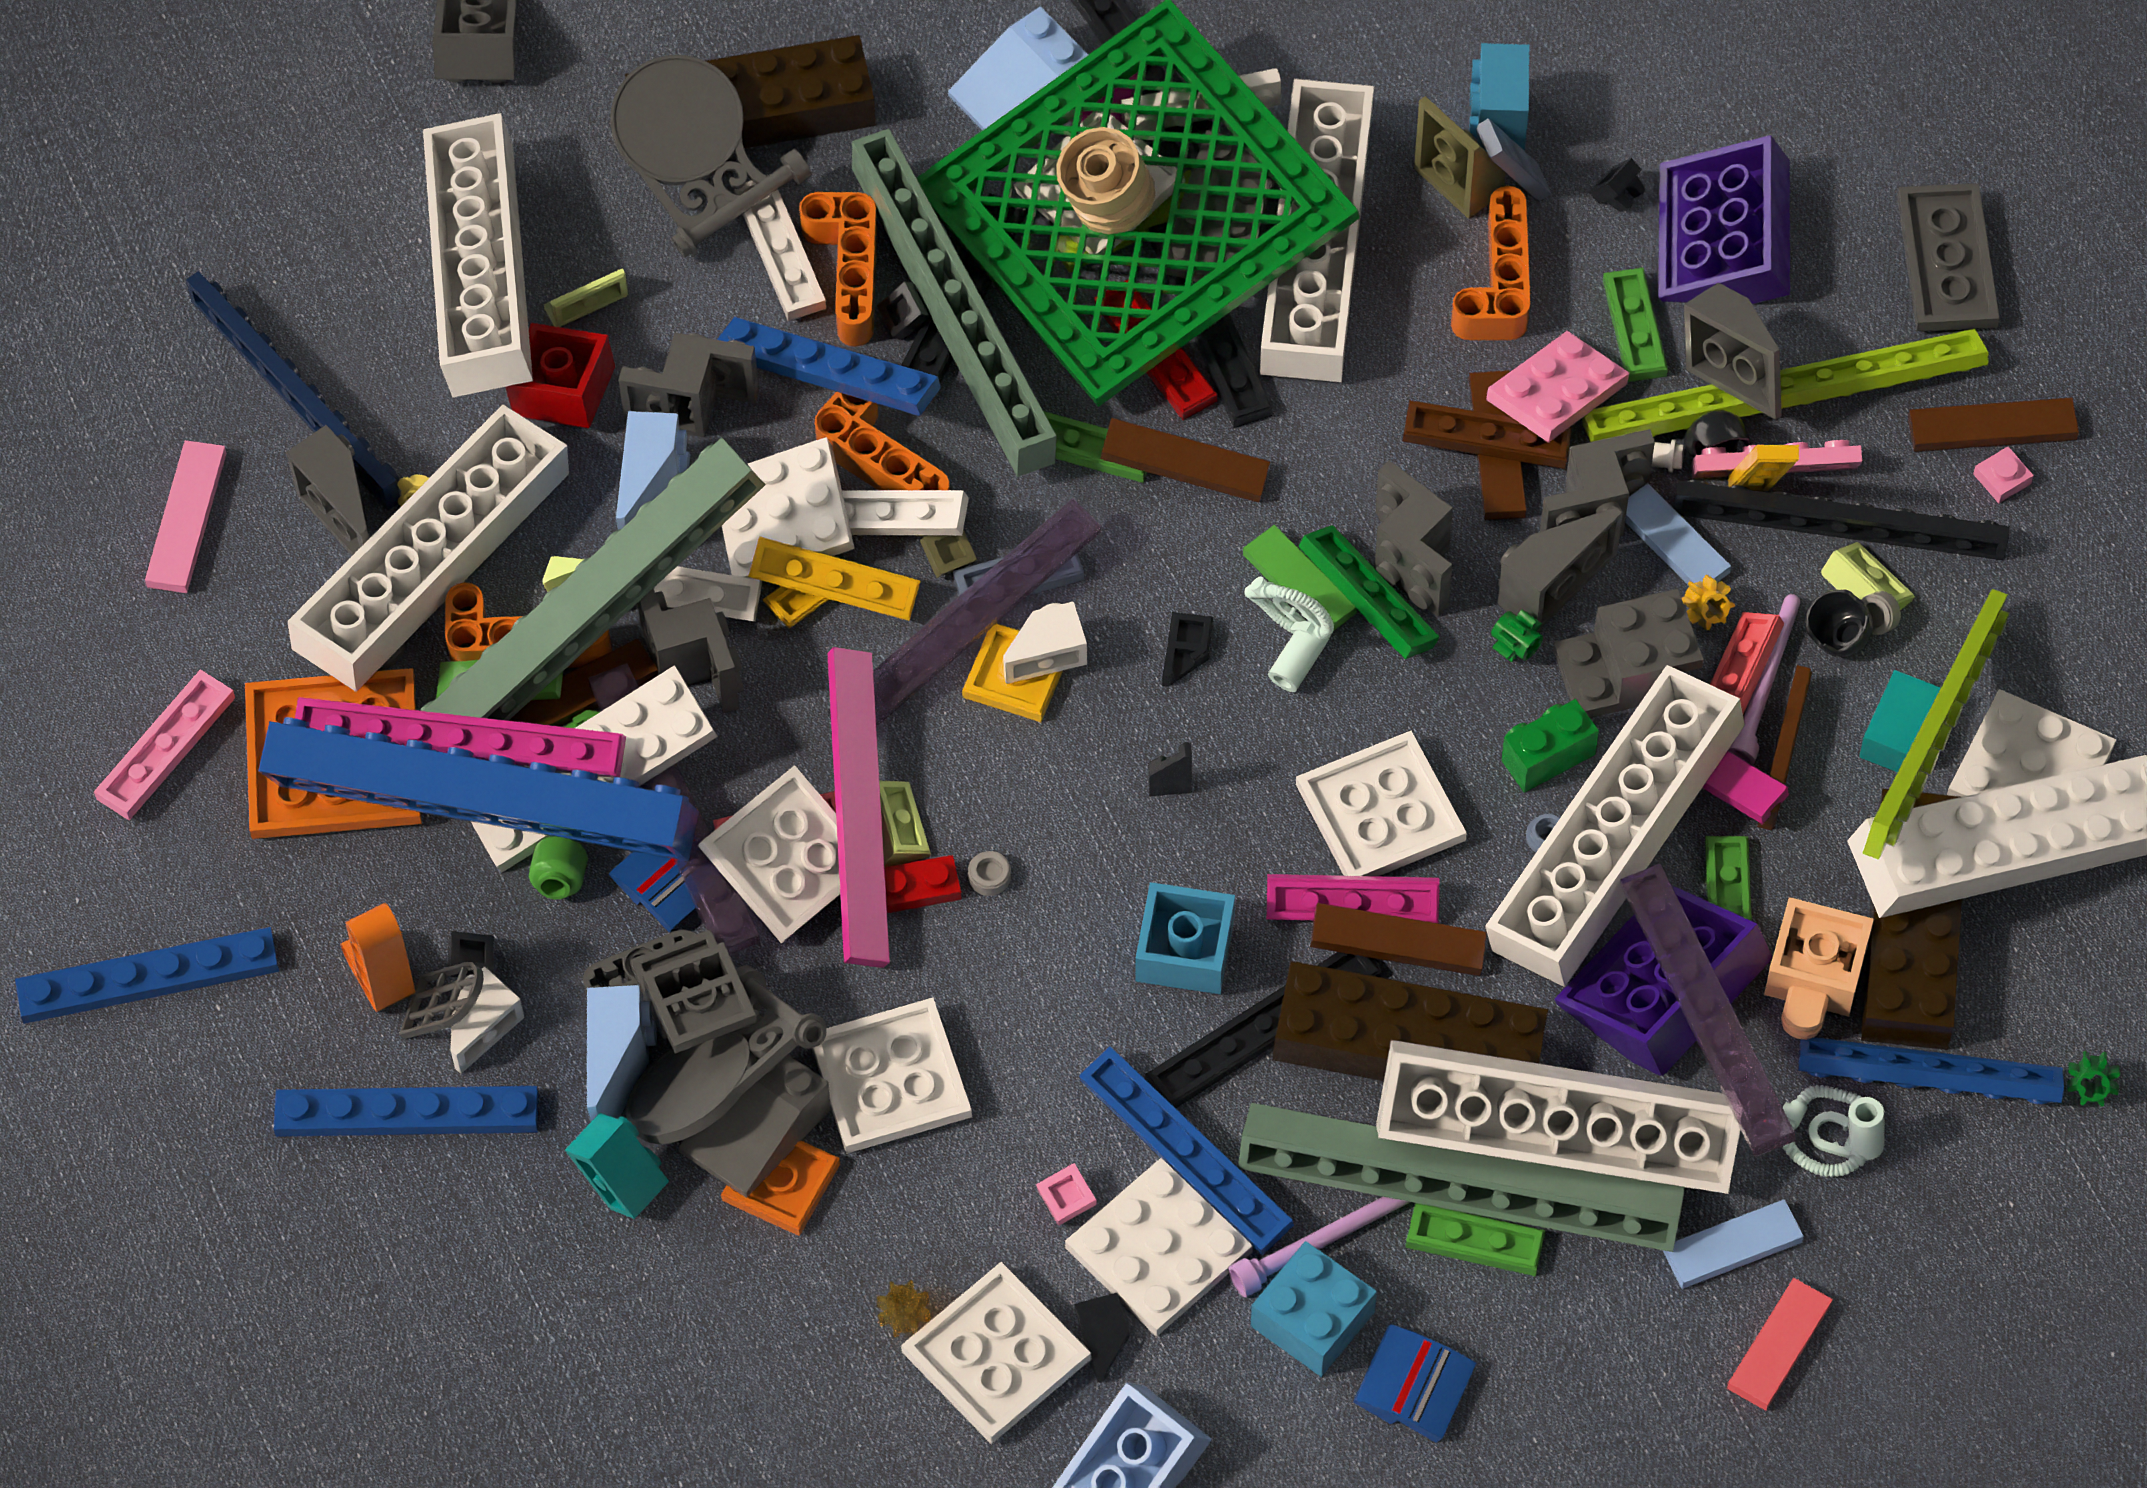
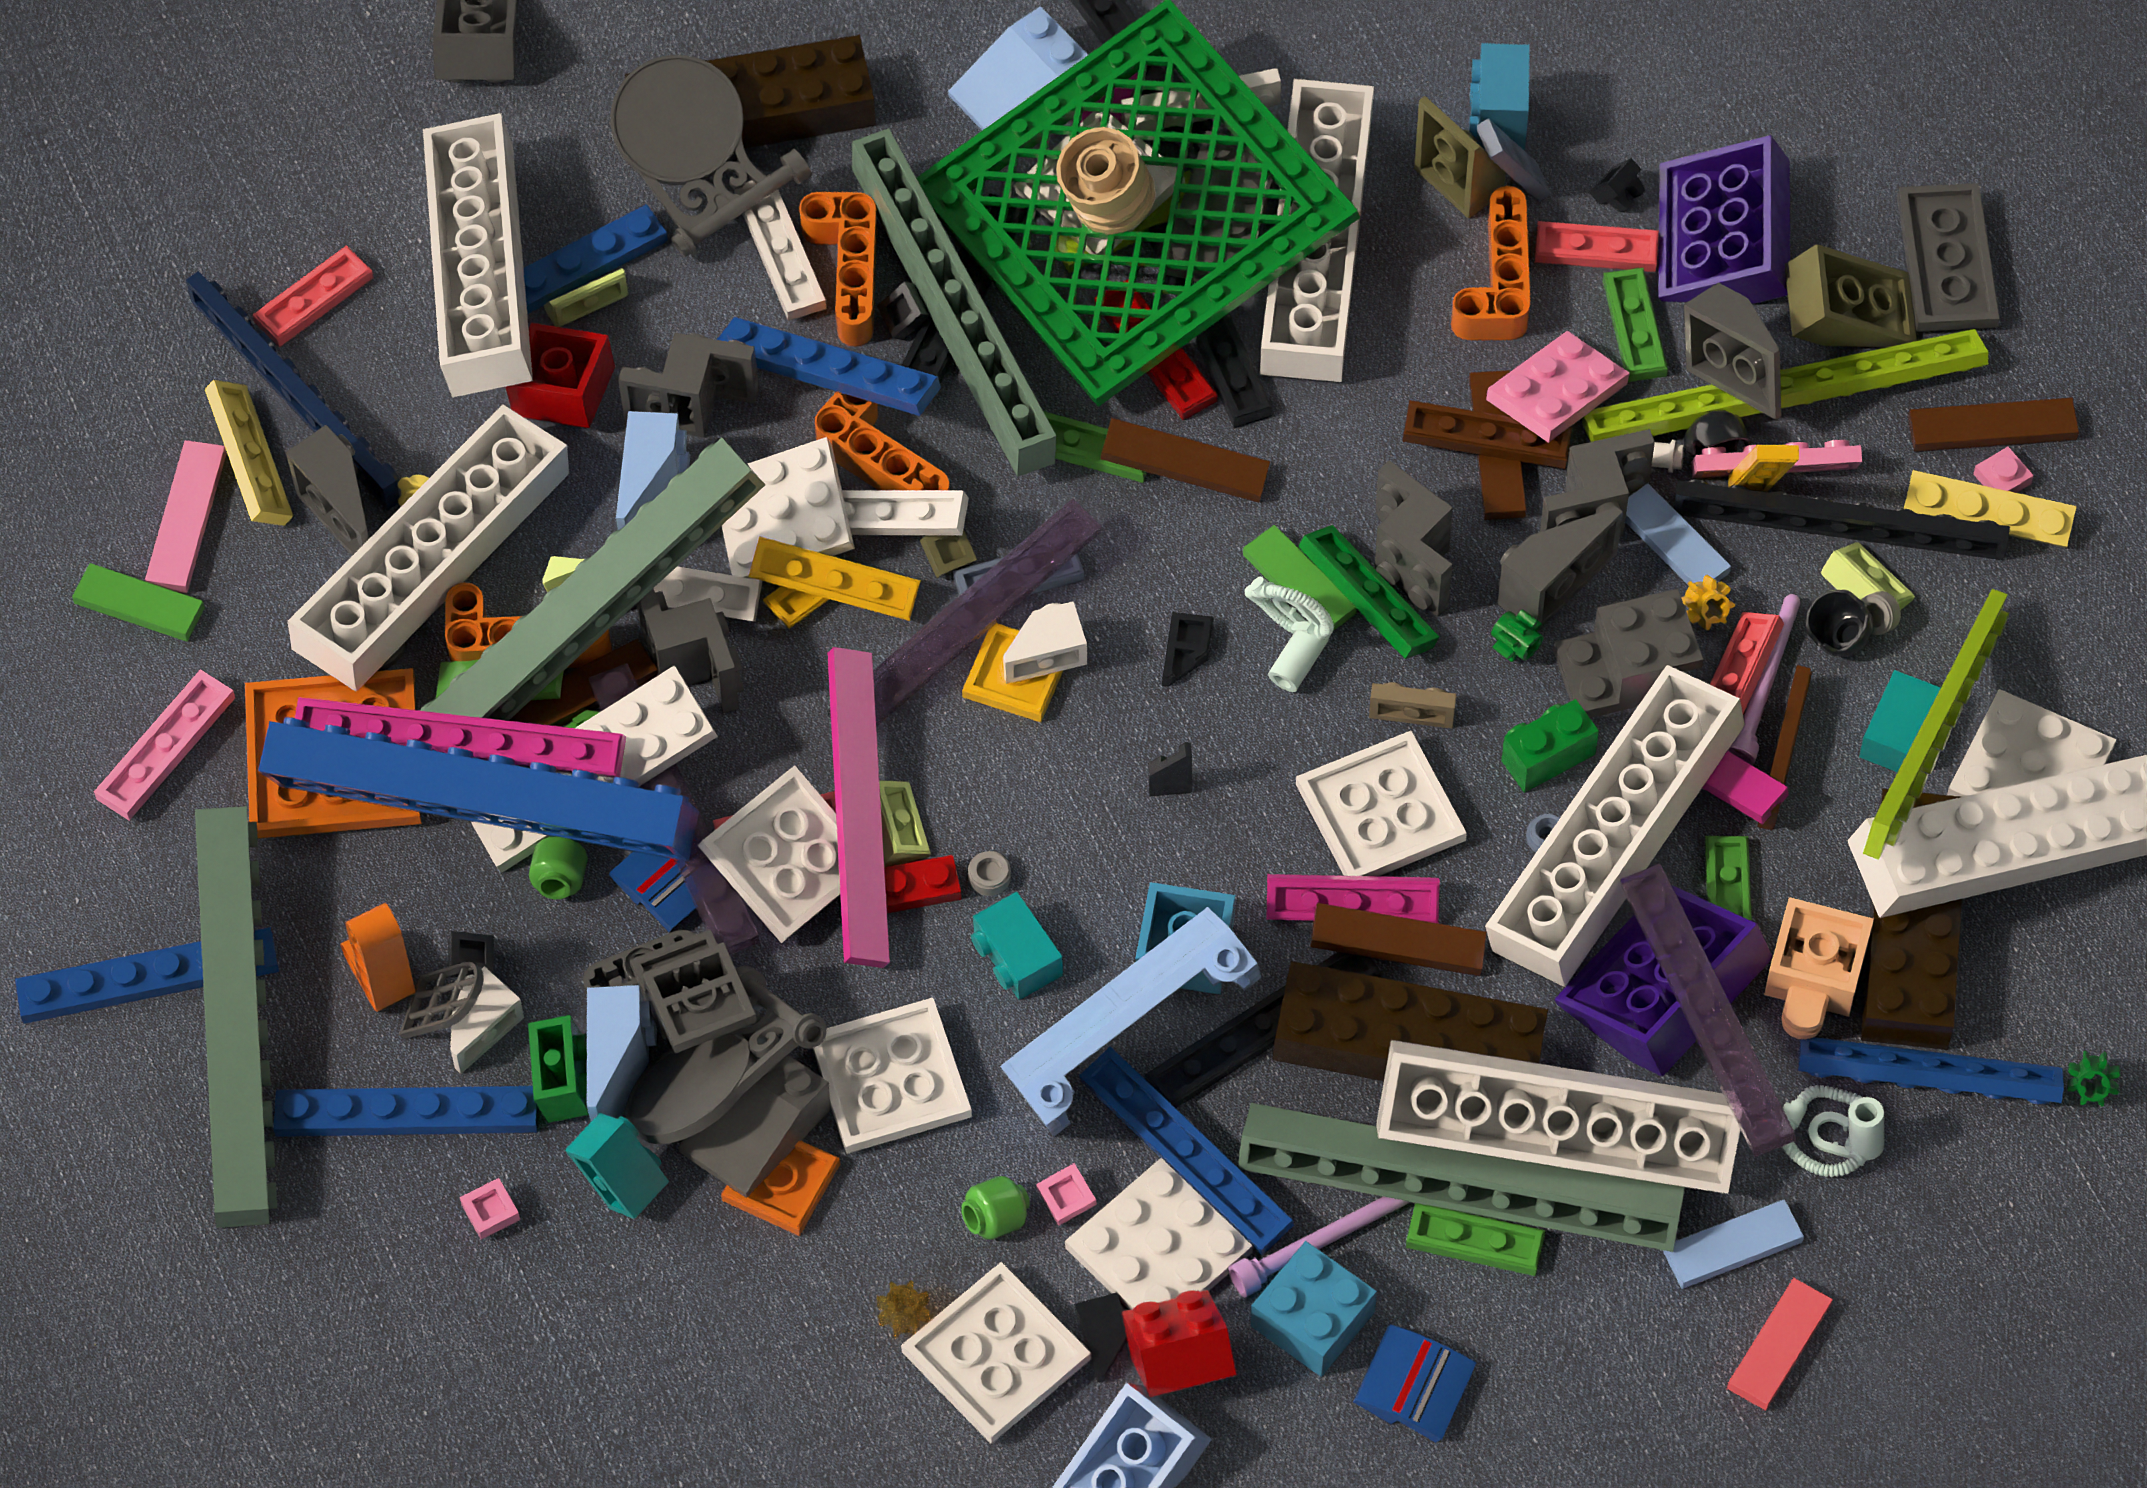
(138, 602): none -> bright green tile
(232, 1017): none -> sand green brick
(249, 452): none -> light yellow plate
(312, 296): none -> coral tile
(489, 1208): none -> bright pink plate
(559, 1068): none -> green brick
(592, 256): none -> blue plate
(995, 1207): none -> bright green head
(1017, 946): none -> teal brick
(1178, 1342): none -> red brick
(1197, 946): none -> light blue windscreen
(1411, 705): none -> dark tan plate
(1596, 246): none -> coral tile
(1848, 300): none -> olive slope
(2026, 515): none -> light yellow plate

